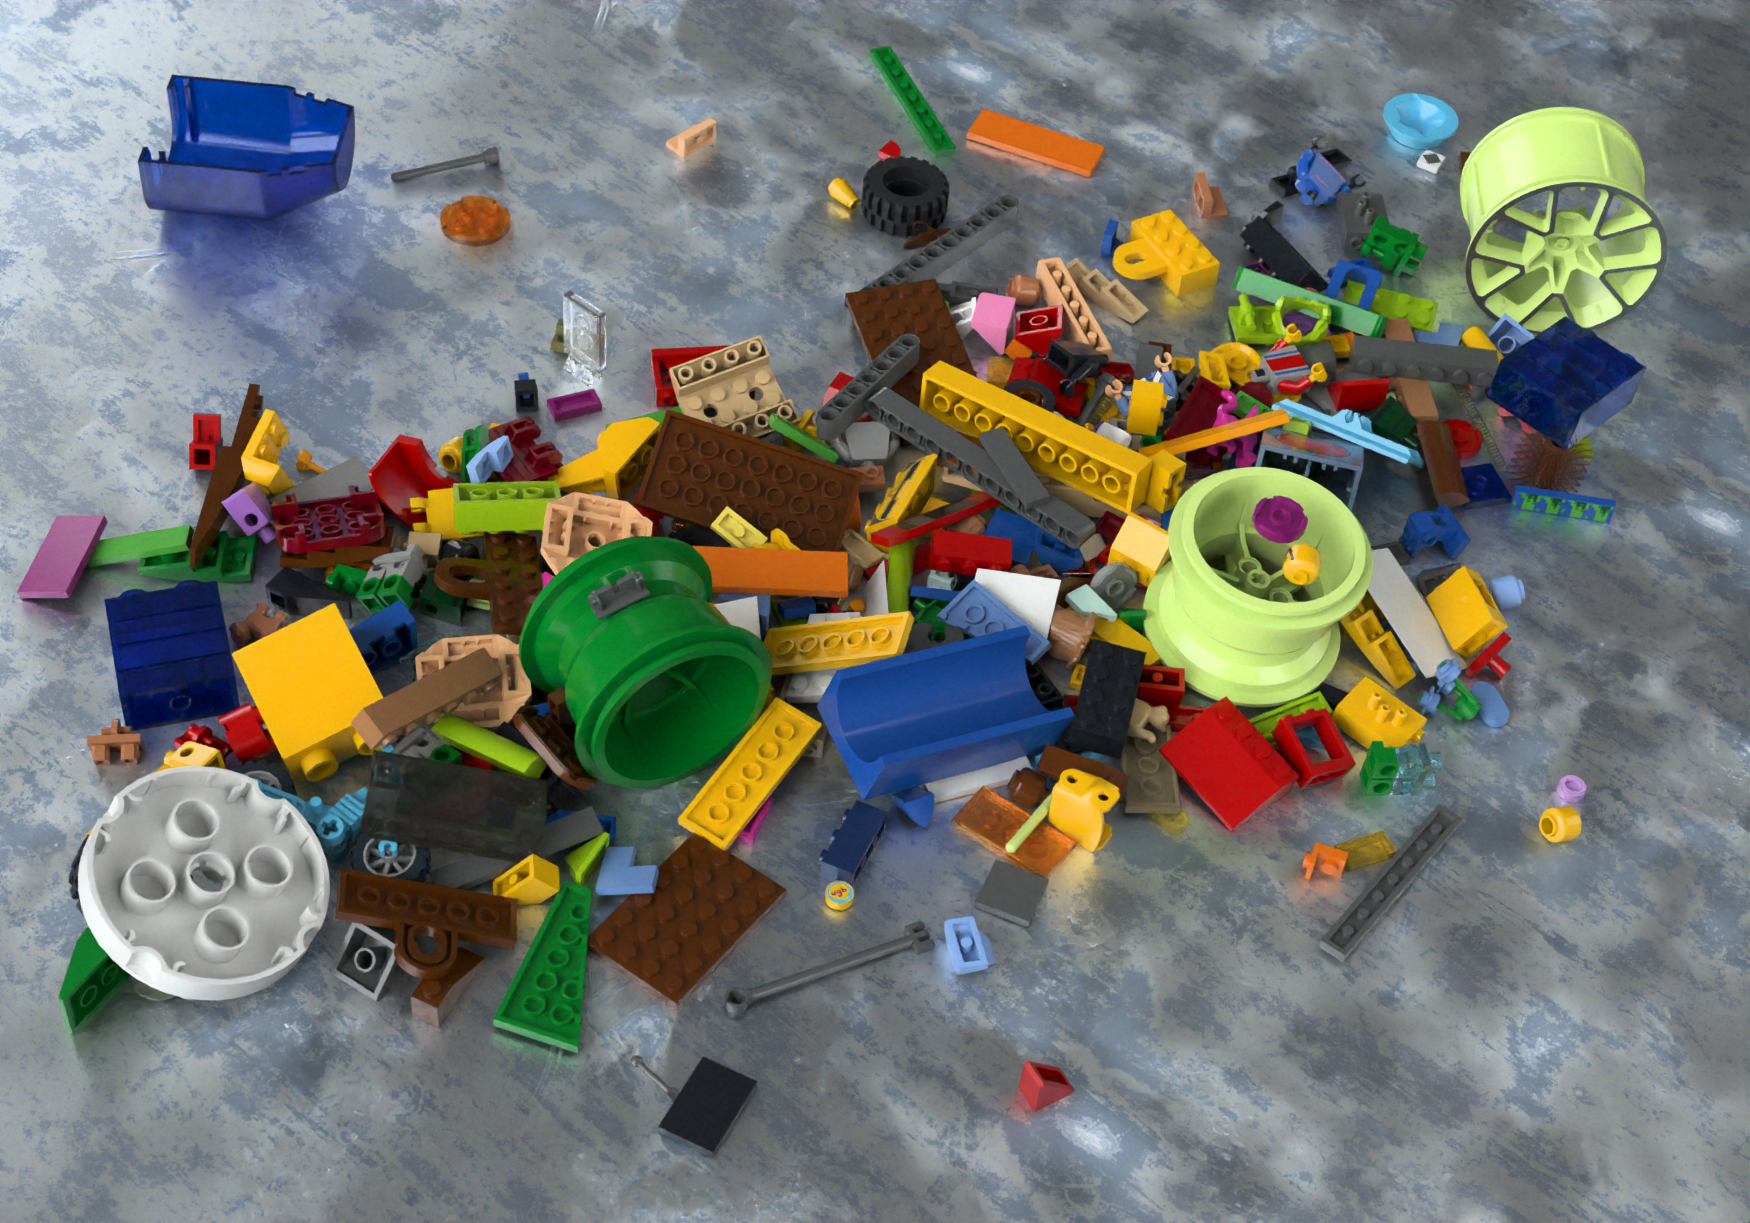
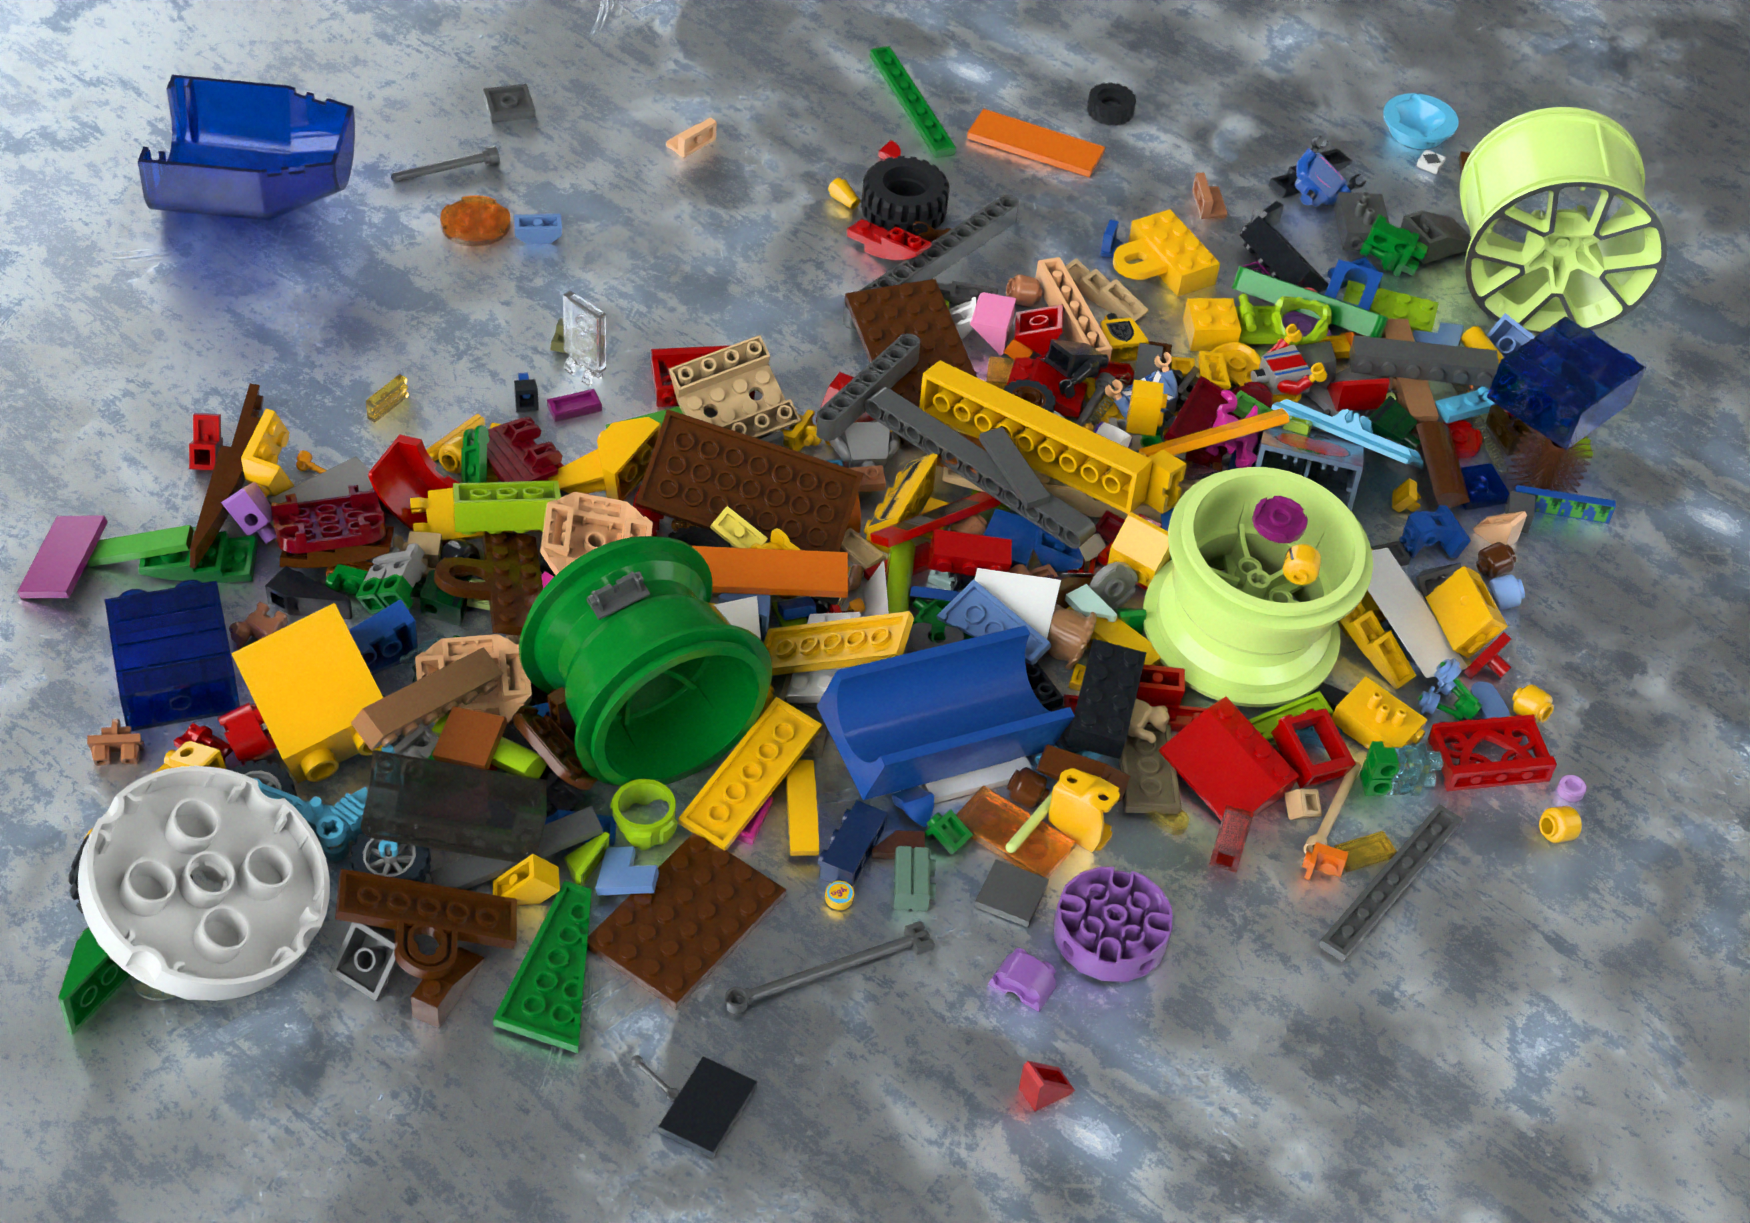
(387, 398): none -> clear yellow tile
(469, 738): none -> dark orange tile
(471, 423): none -> yellow axle
(491, 458): light blue slope -> none
(509, 103): none -> dark grey tile
(538, 228): none -> medium blue slope
(644, 792): none -> lime piece
(802, 809): none -> yellow slope
(803, 438): bright green tile -> none
(886, 244): none -> red slope
(887, 847): none -> reddish brown tile
(912, 878): none -> sand green brick
(948, 830): none -> green bracket
(967, 946): light blue slope -> none
(1026, 978): none -> medium lavender cylinder
(1111, 114): none -> black tyre
(1112, 924): none -> medium lavender brick
(1123, 337): none -> yellow torso
(1210, 323): none -> yellow brick
(1231, 838): none -> clear red slope
(1303, 804): none -> tan slope
(1333, 811): none -> tan piece
(1406, 497): none -> yellow tile
(1439, 233): none -> dark grey slope
(1464, 405): none -> medium azure plate
(1496, 560): none -> reddish brown head
(1501, 528): none -> light nougat slope
(1502, 732): none -> red fence
(1507, 431): none -> dark brown plate
(1521, 502): none -> dark grey brick
(1533, 701): none -> yellow head

